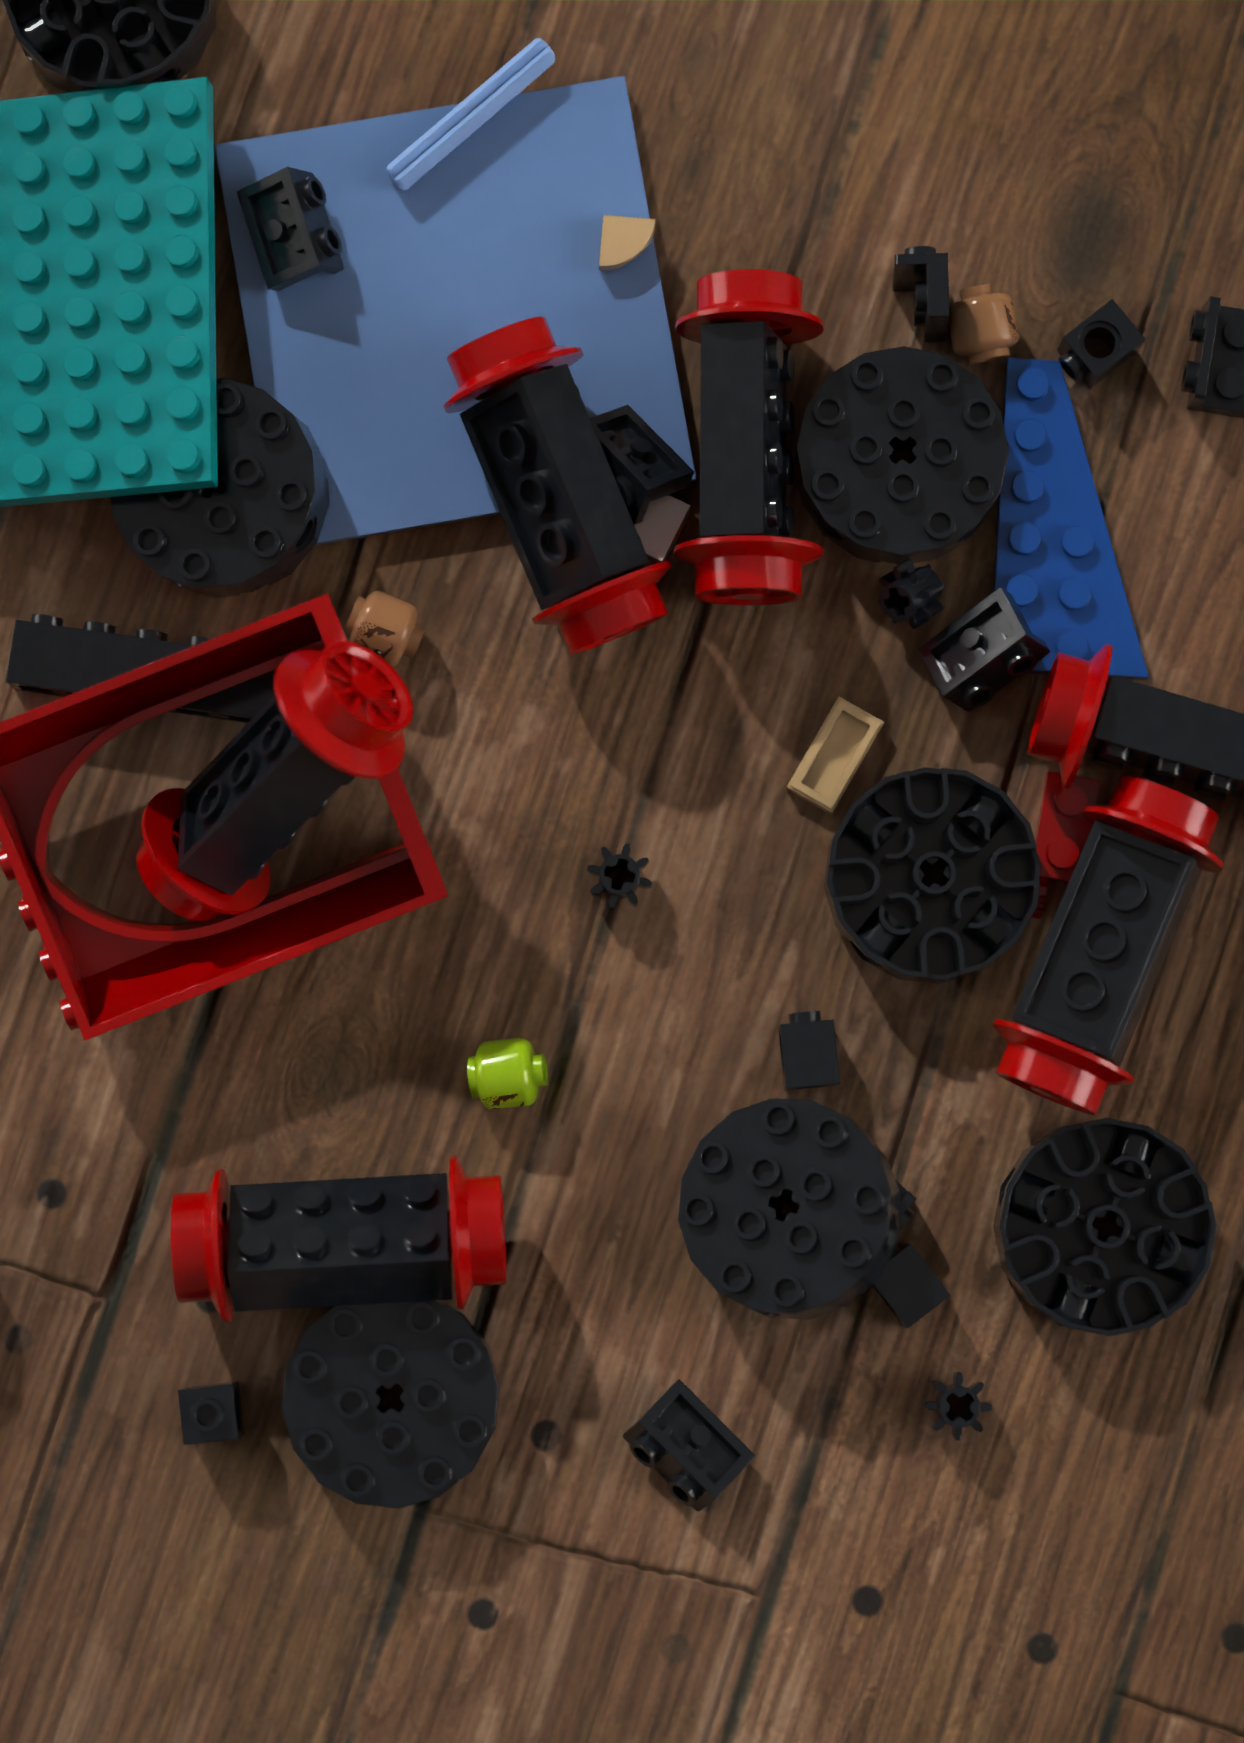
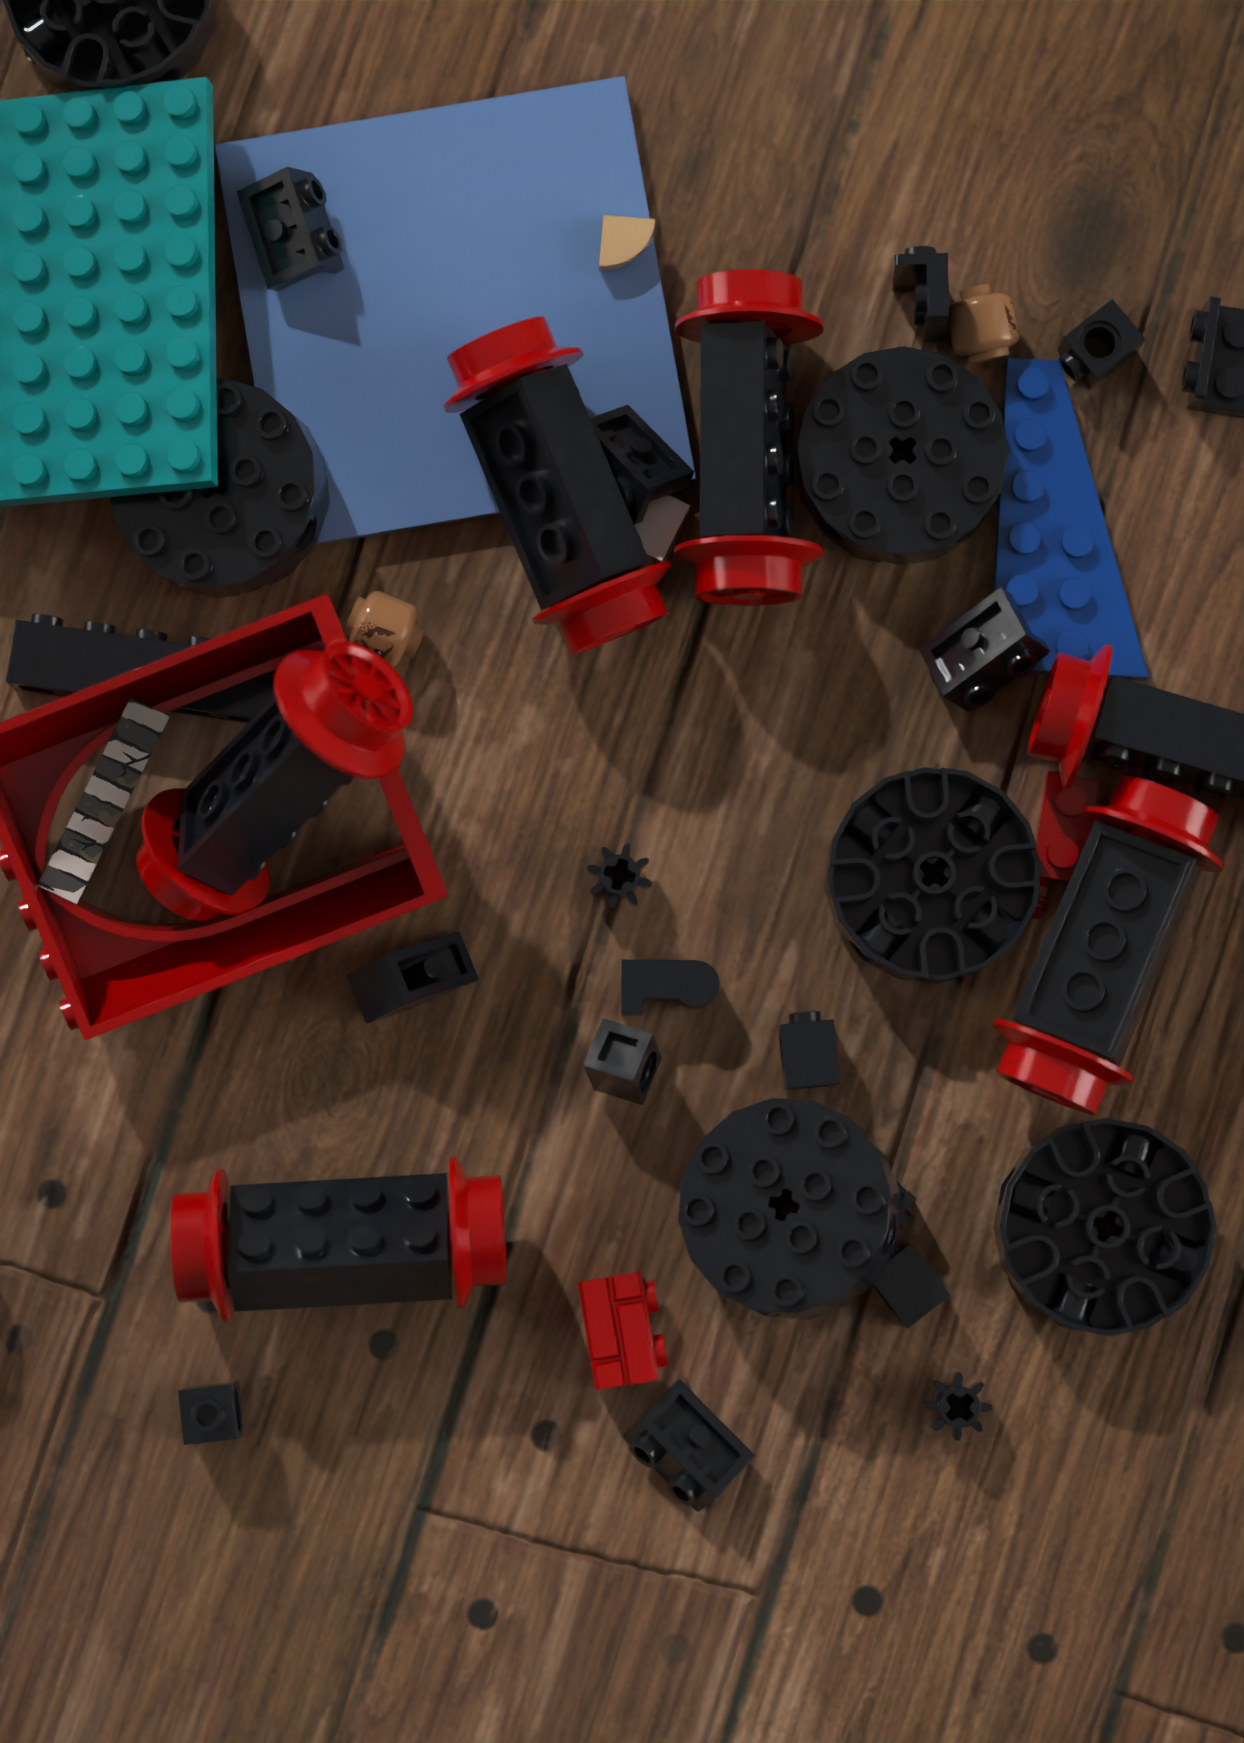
(103, 800): none -> sticker
(393, 1453): black brick -> none
(412, 976): none -> black slope
(471, 114): light blue axle -> none
(506, 1073): lime head -> none
(620, 1330): none -> red brick
(622, 1061): none -> black brick
(685, 981): none -> black leg
(835, 755): tan tile -> none
(911, 594): black gear -> none

